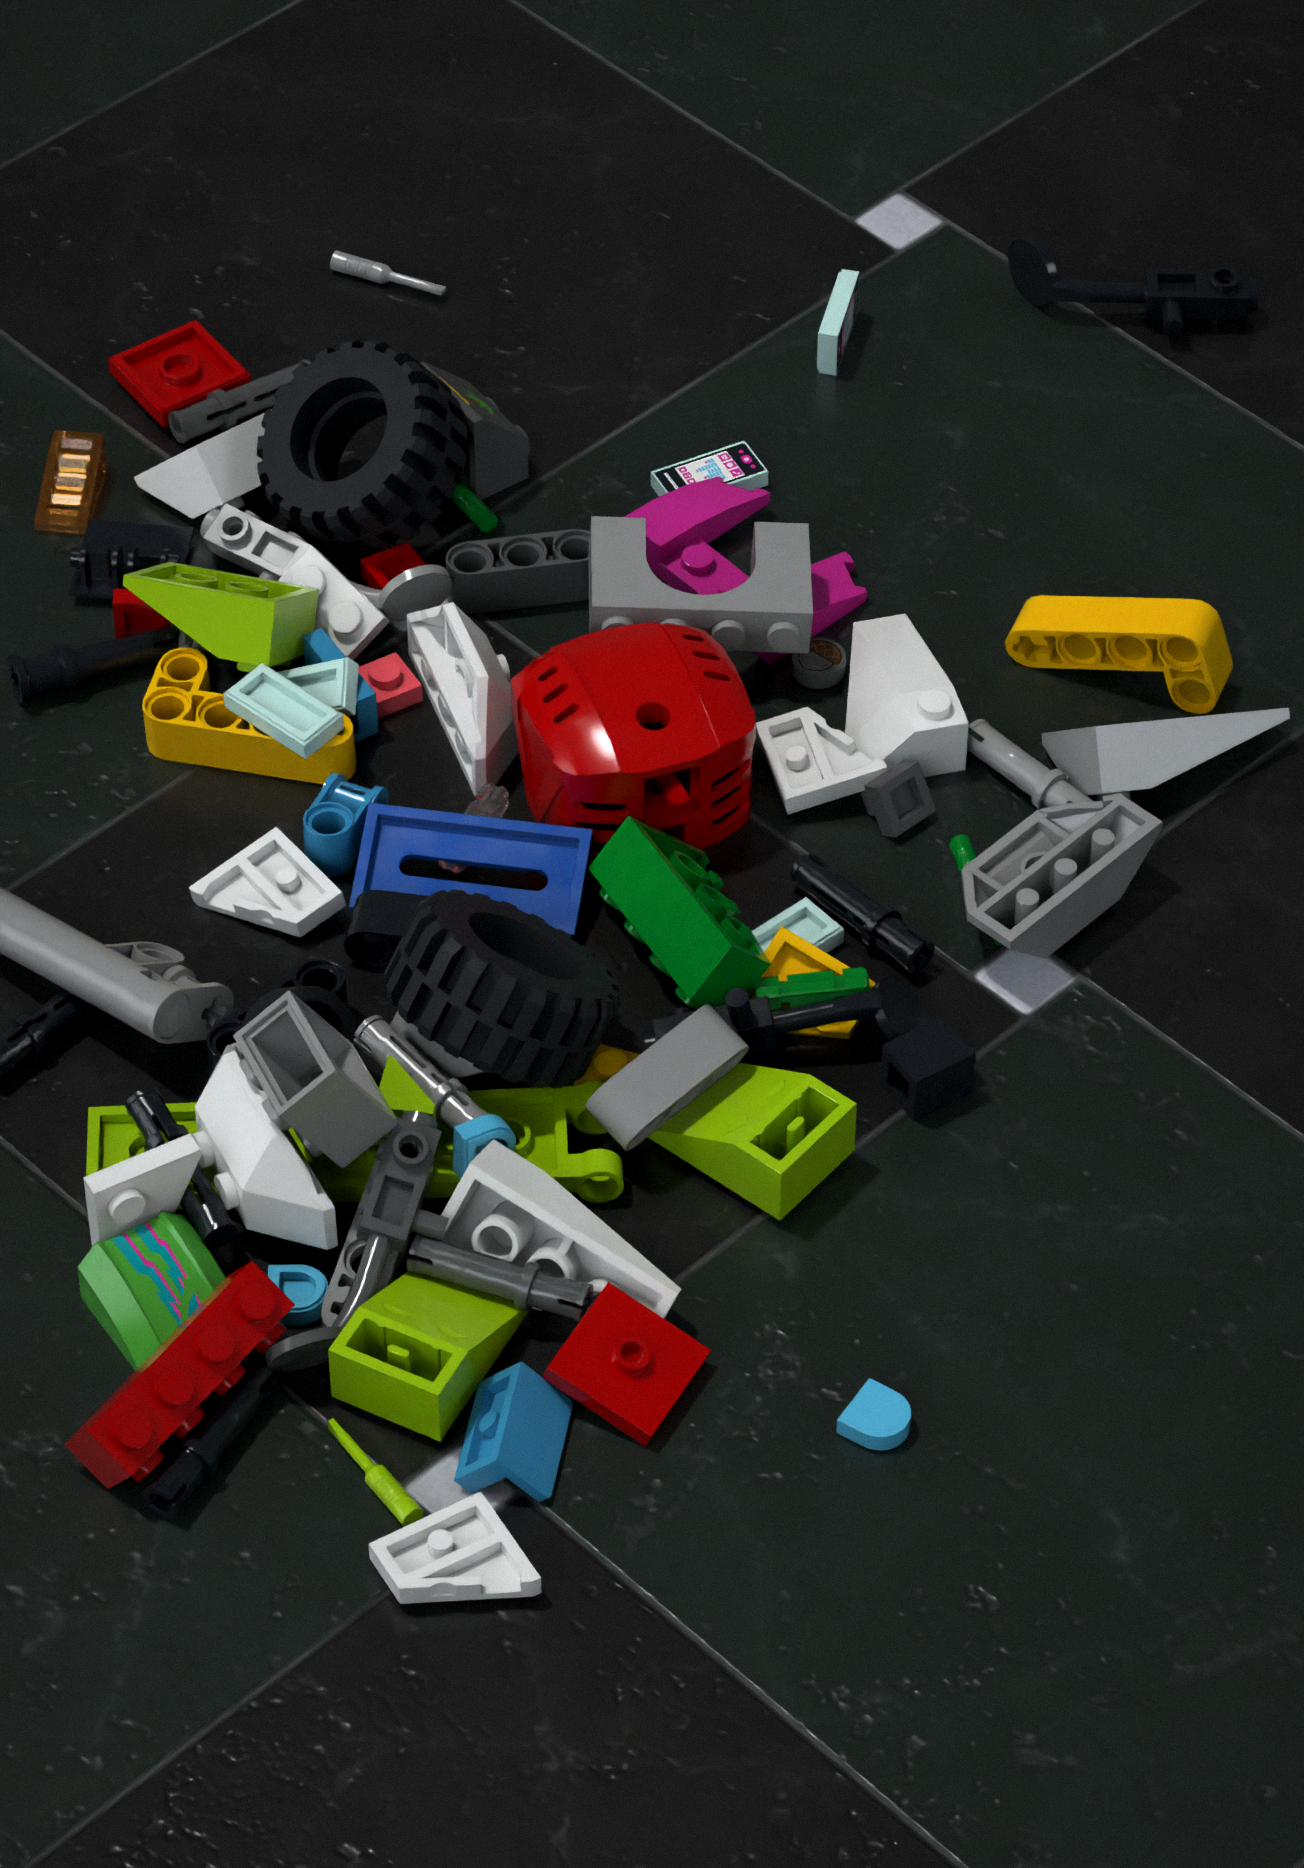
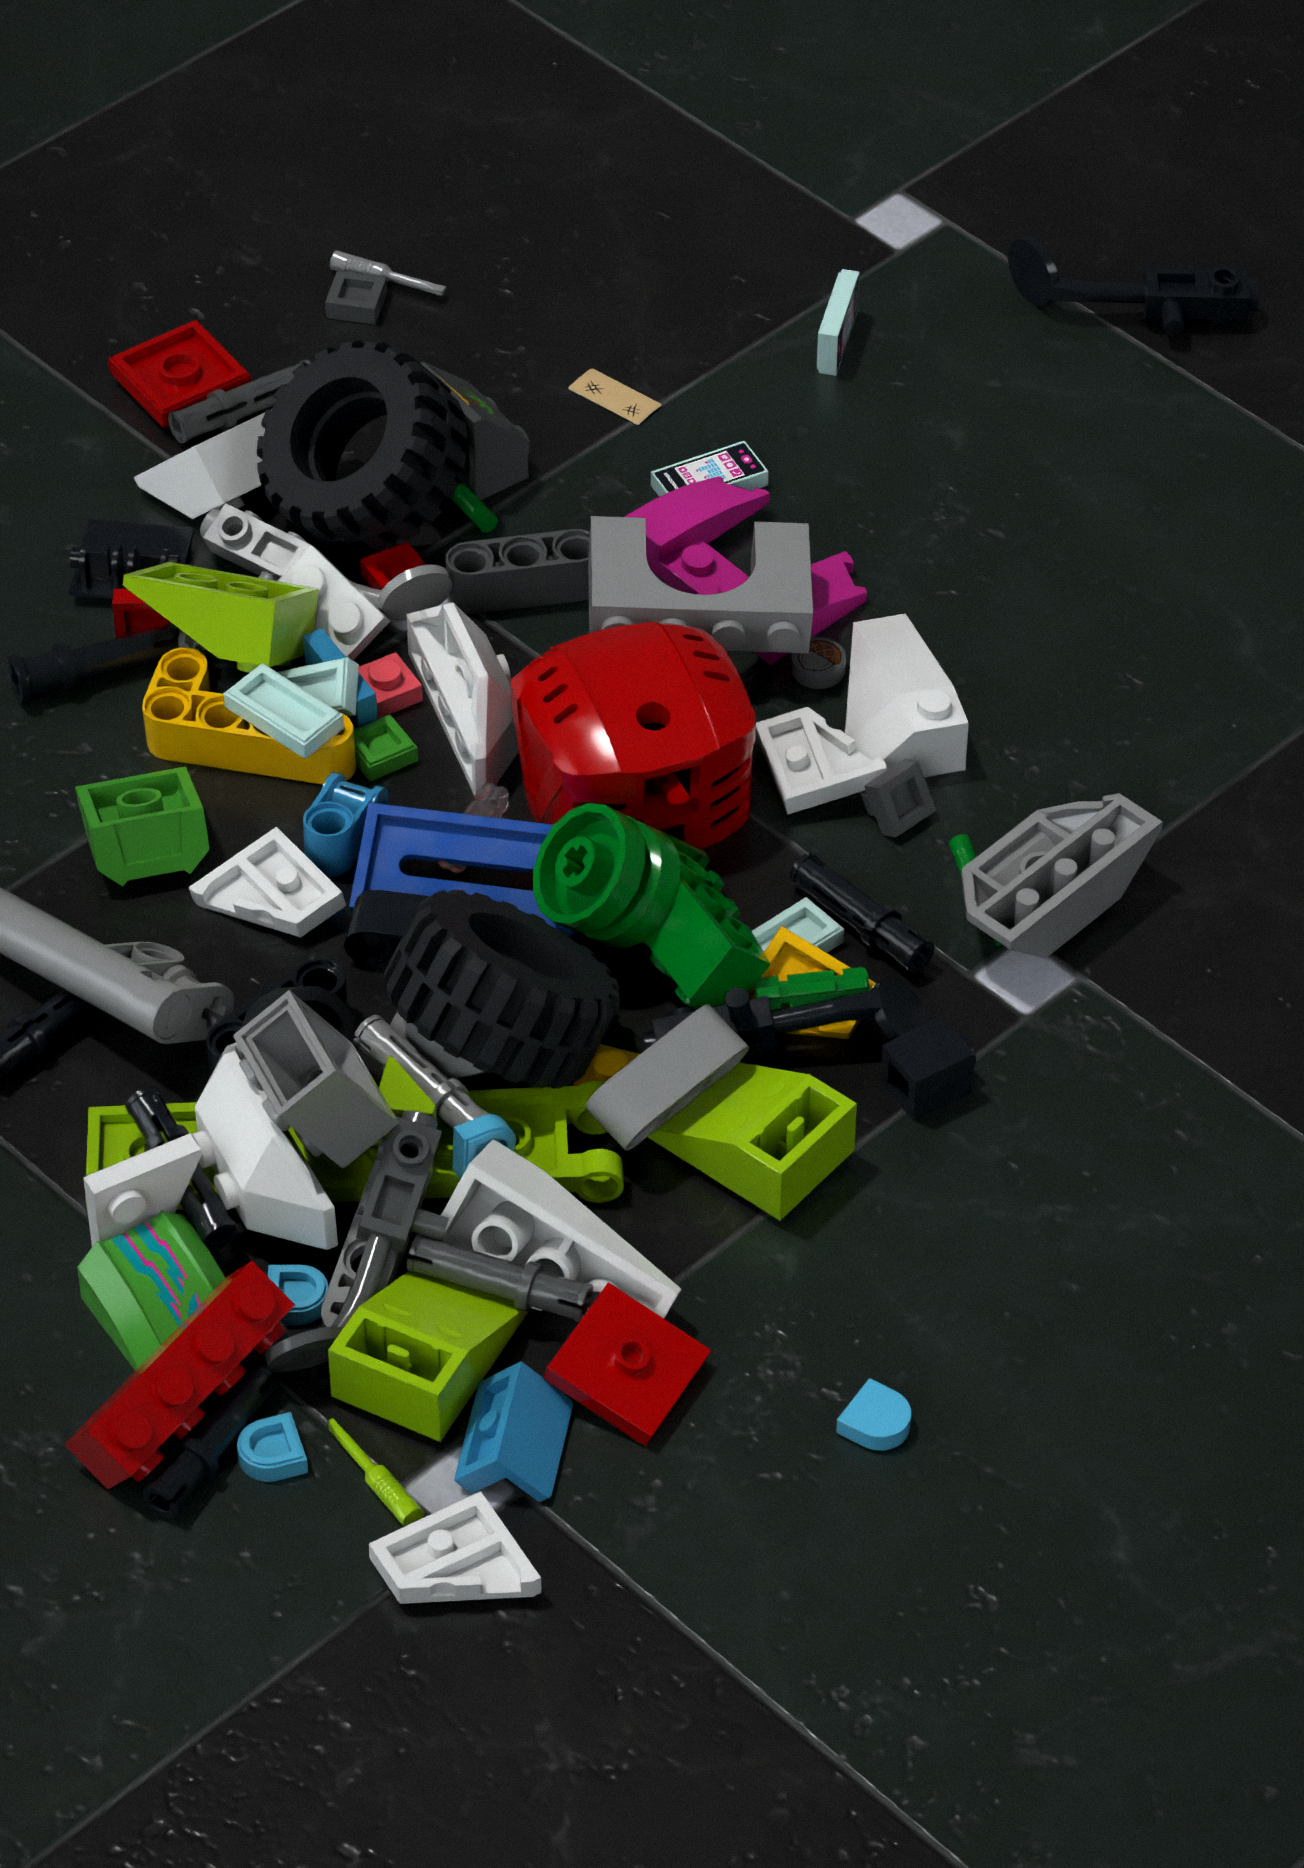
(71, 479): clear orange slope -> none
(144, 824): none -> bright green slope
(271, 1449): none -> medium azure tile
(356, 297): none -> dark grey tile
(383, 748): none -> bright green tile
(606, 876): none -> green wheel
(614, 396): none -> tan sticker
(1044, 785): light grey pin -> none
(1128, 634): yellow beam -> none
(1148, 753): light grey wedge -> none

